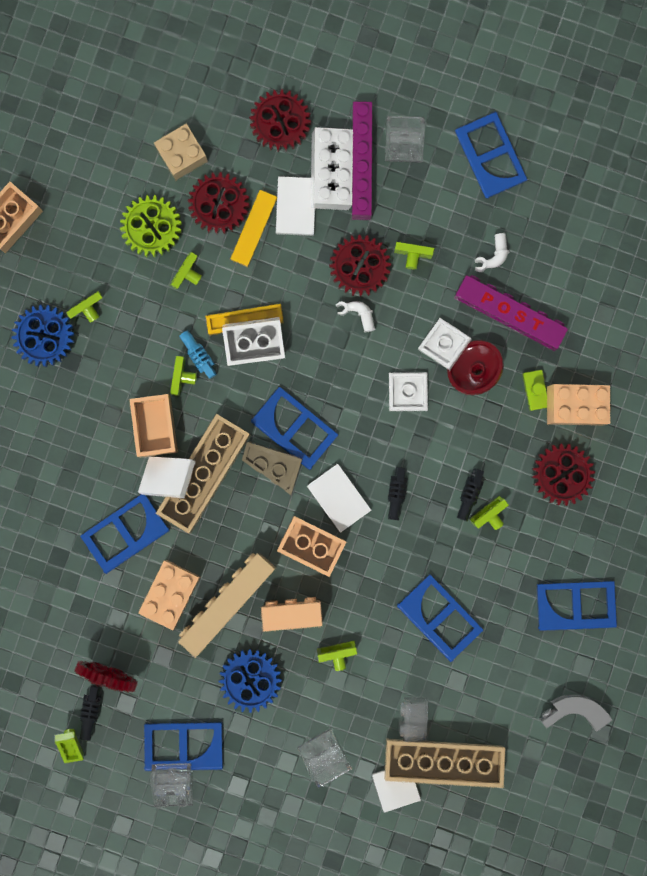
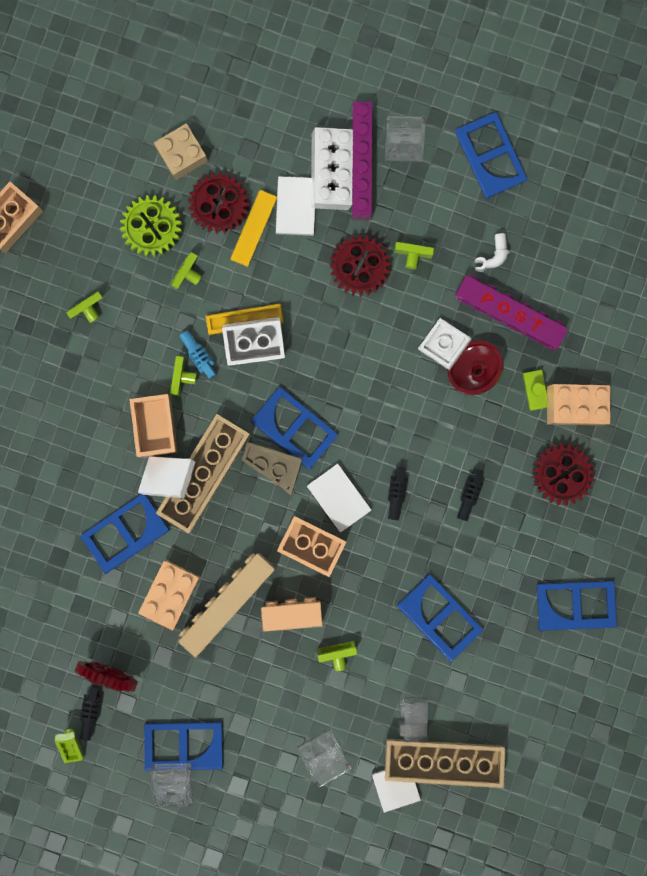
(39, 351): blue gear -> none
(234, 689): blue gear -> none
(296, 113): dark red gear -> none
(363, 310): white piece -> none
(408, 392): white tile -> none
(490, 514): lime tile -> none
(576, 704): light grey arch -> none

